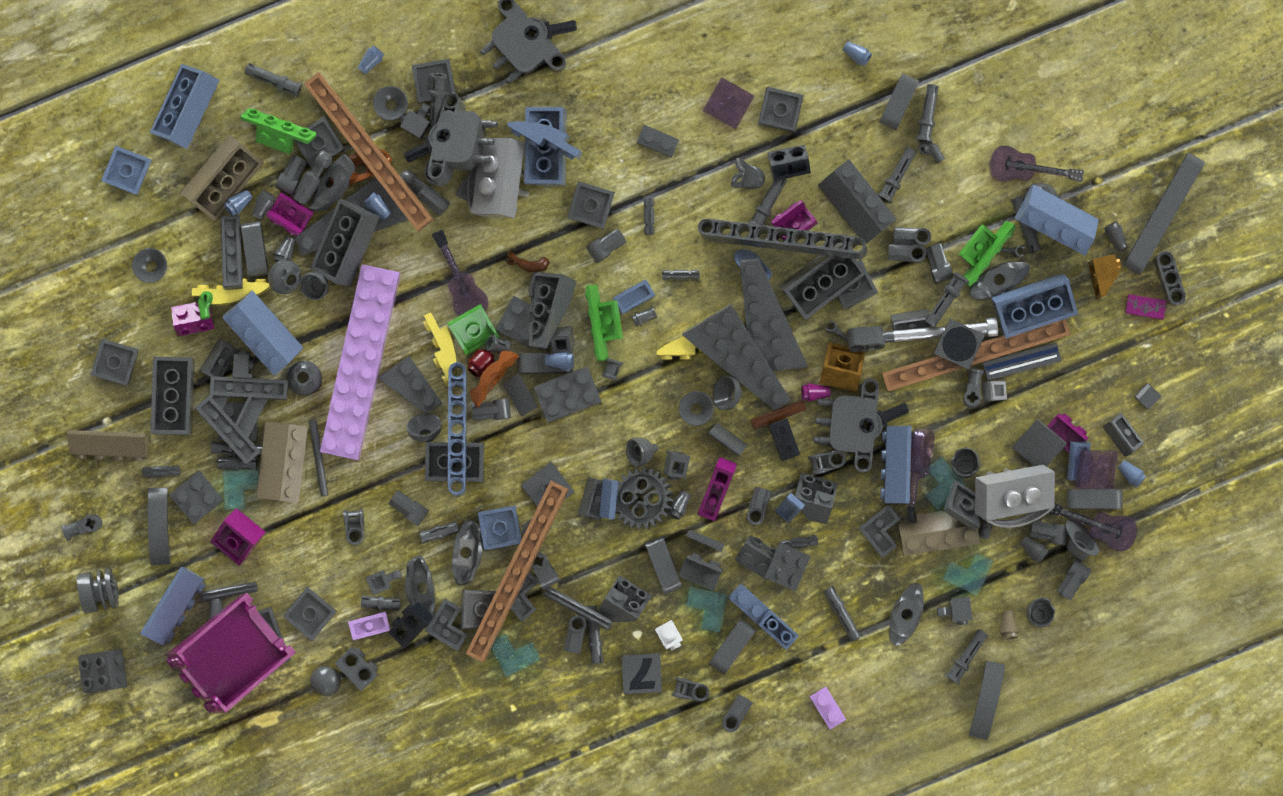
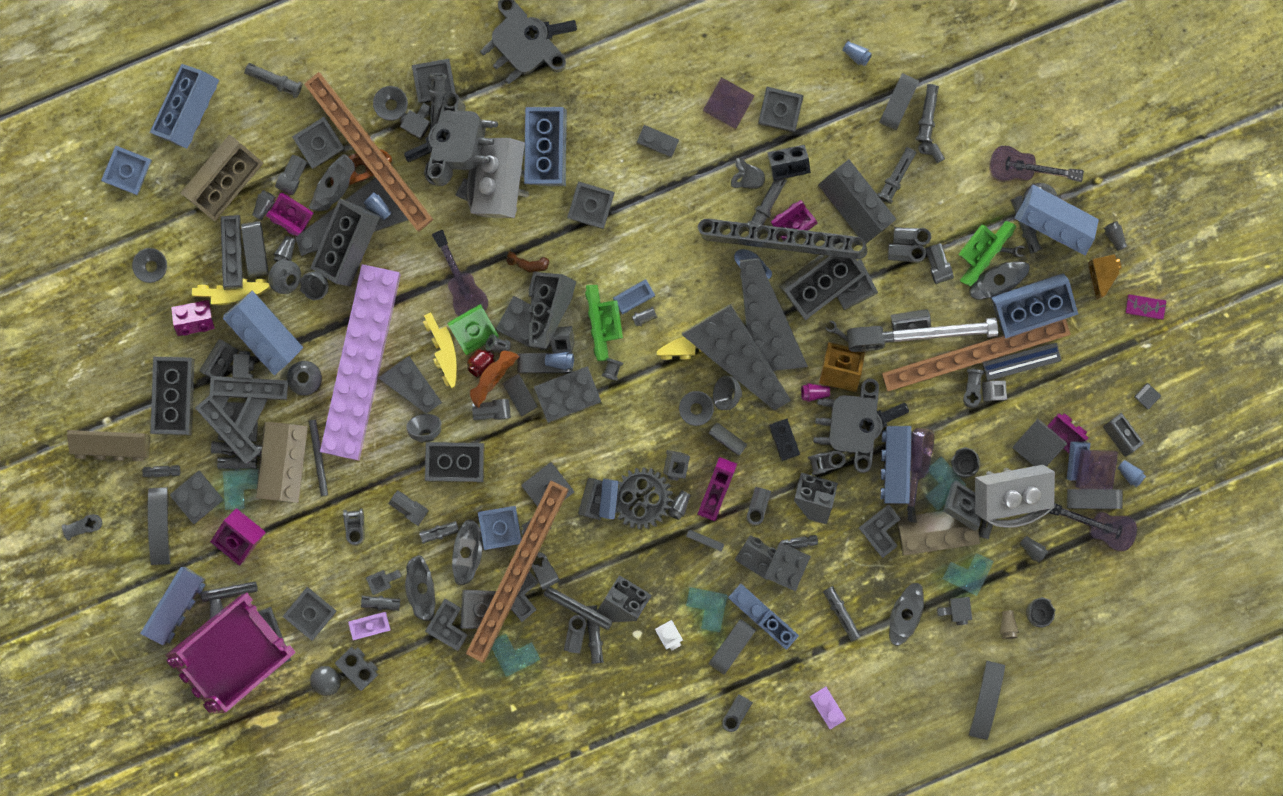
(96, 591): dark grey wheel -> none
(102, 671): dark grey bracket -> none
(114, 362): dark grey plate -> none
(204, 303): bright green arm -> none
(237, 203): sand blue cone -> none
(277, 132): bright green bracket -> none
(311, 178): dark grey piece -> none
(371, 58): sand blue cone -> none
(410, 624): black brick -> none
(425, 192): dark grey piece -> none
(454, 420): sand blue beam -> none
(540, 133): sand blue slope -> none
(603, 247): dark grey piece -> none
(640, 451): dark grey helmet -> none
(641, 673): dark grey tile -> none
(649, 216): dark grey axle -> none
(663, 564): dark grey beam -> none
(680, 275): dark grey axle -> none
(689, 689): dark grey piece -> none
(701, 572): dark grey bracket -> none
(778, 414): reddish brown axle -> none
(789, 508): sand blue tile -> none
(951, 292): dark grey pin -> none
(959, 344): black tile -> none
(961, 664): dark grey pin -> none
(1052, 532): dark grey piece -> none
(1075, 577): dark grey piece -> none
(1080, 541): dark grey piece -> none
(1163, 213): dark grey beam -> none
(1171, 269): dark grey beam -> none

